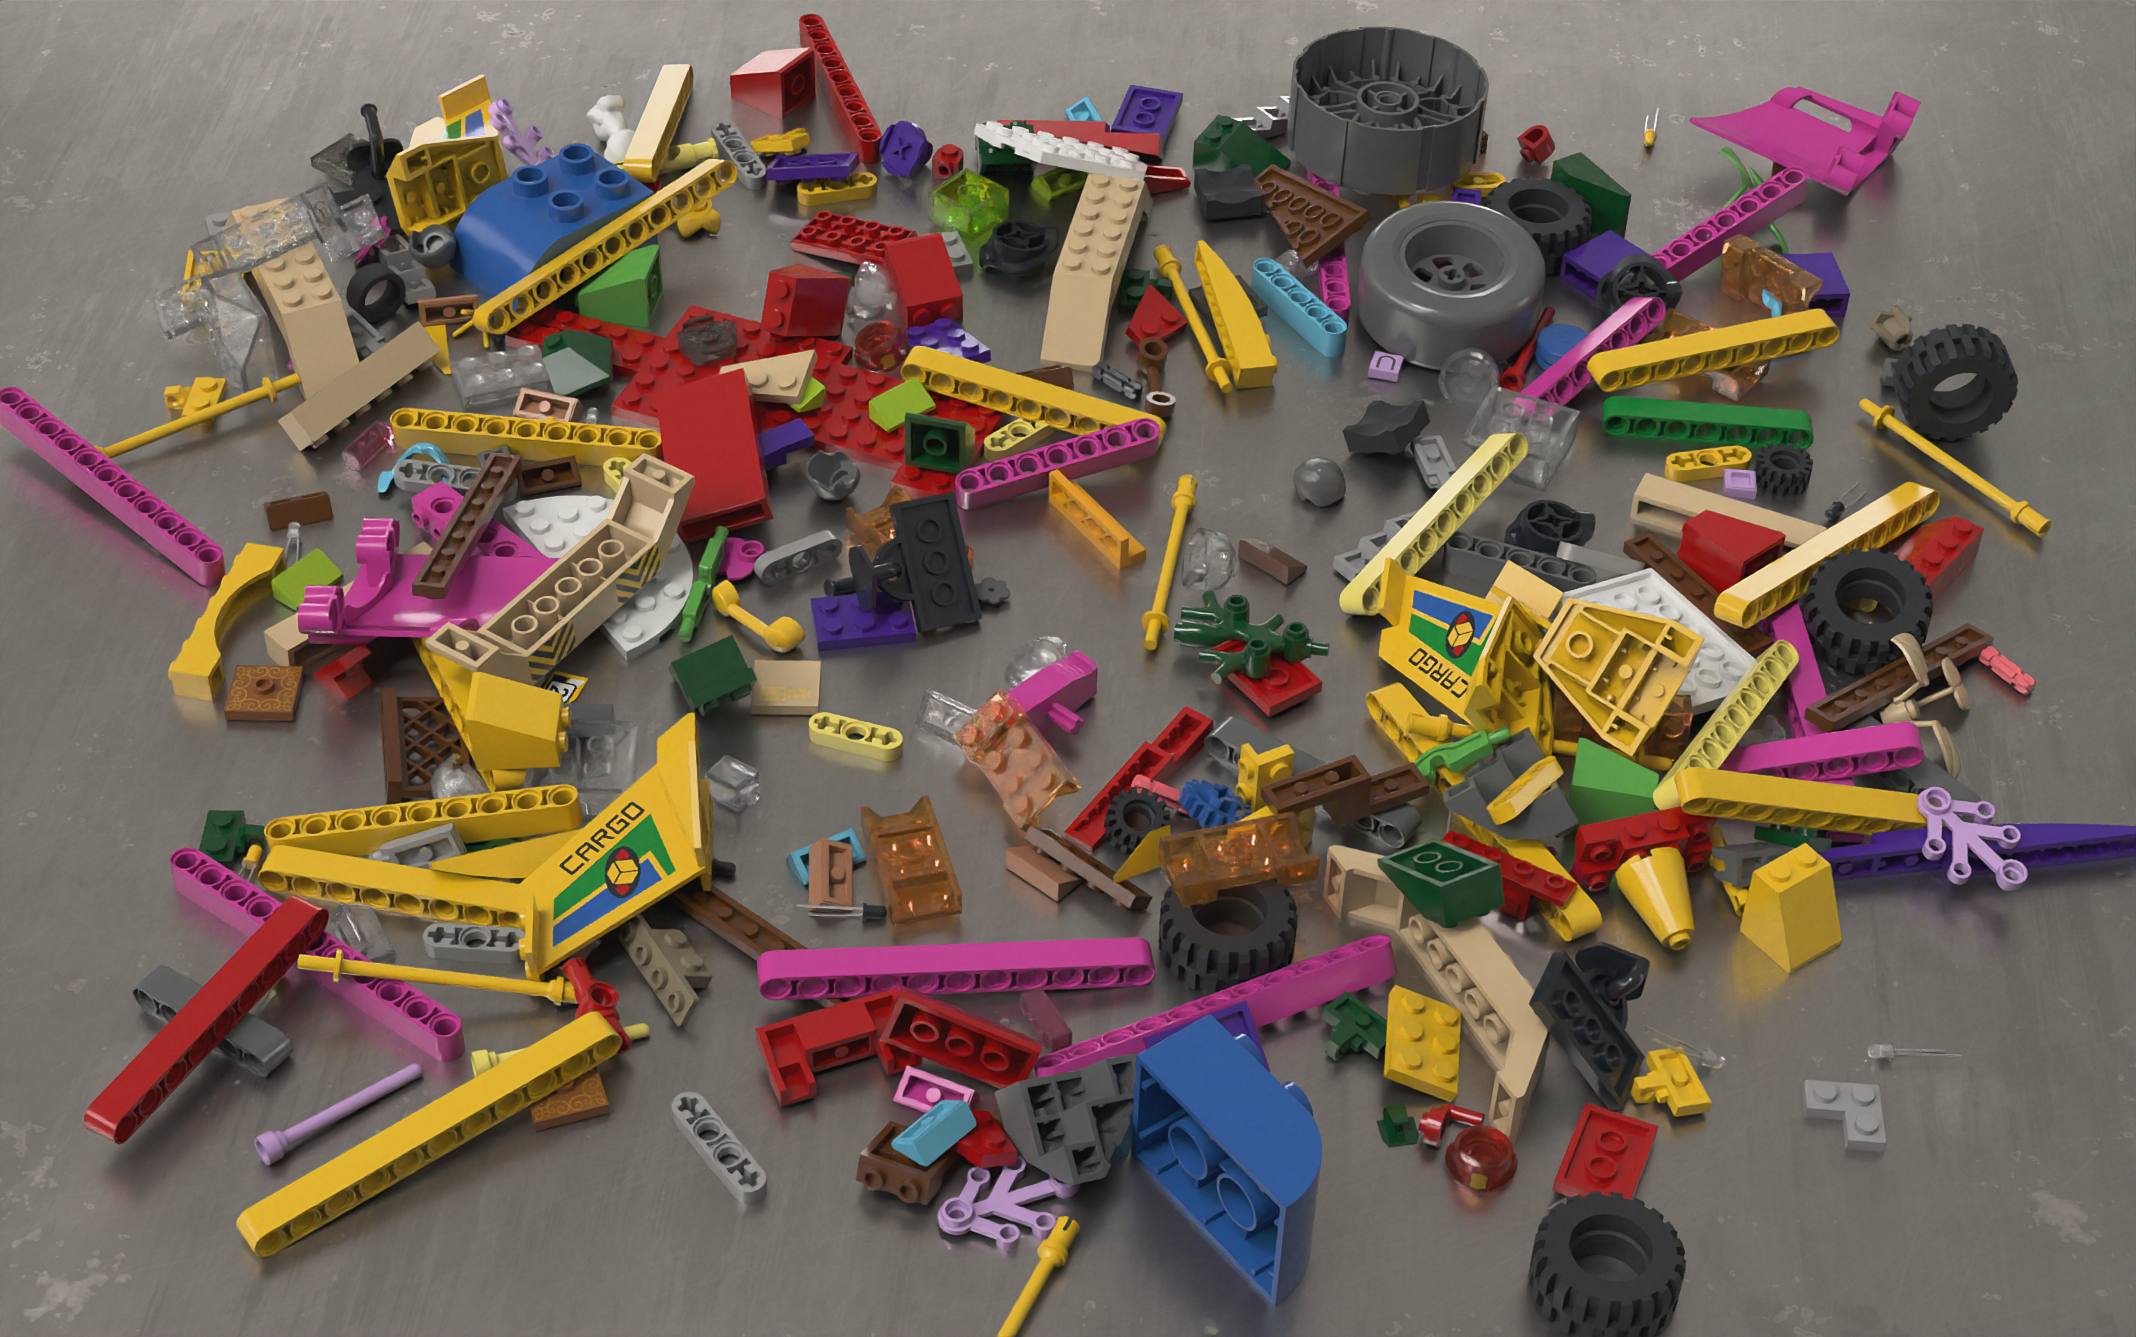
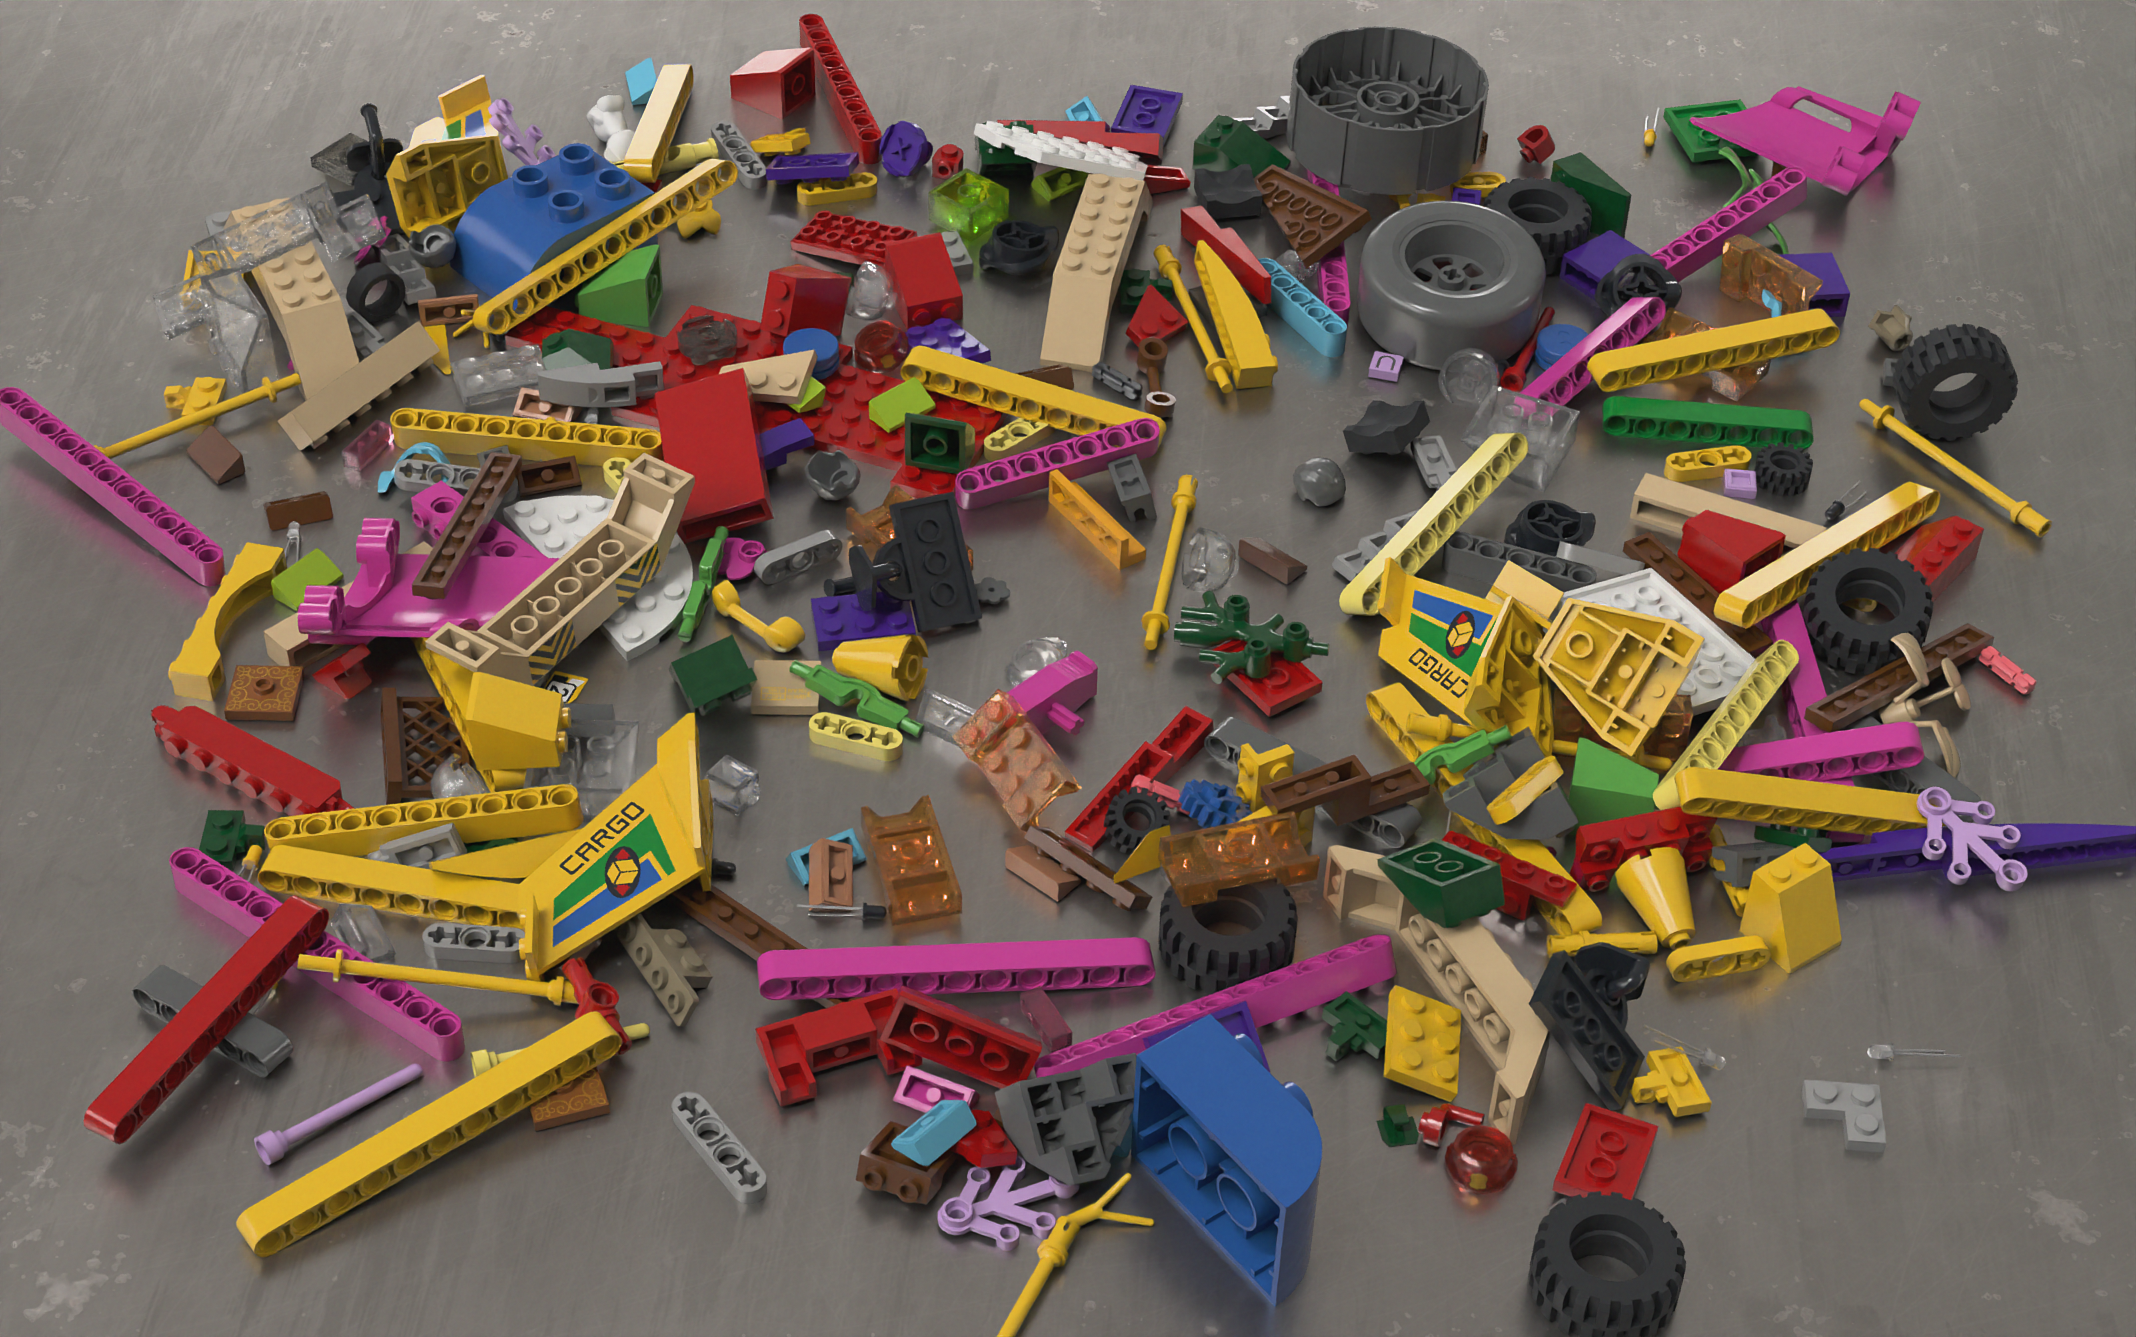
(216, 455): none -> reddish brown slope
(247, 762): none -> red hinge
(594, 387): none -> light grey slope
(641, 81): none -> medium azure slope
(823, 342): none -> blue head
(841, 690): none -> bright green piece
(885, 663): none -> yellow cone
(1095, 1210): none -> yellow plant
(1132, 486): none -> dark grey hinge
(1199, 225): none -> red slope
(1633, 942): none -> yellow pin
(1697, 142): none -> green plate
(1739, 955): none -> yellow beam

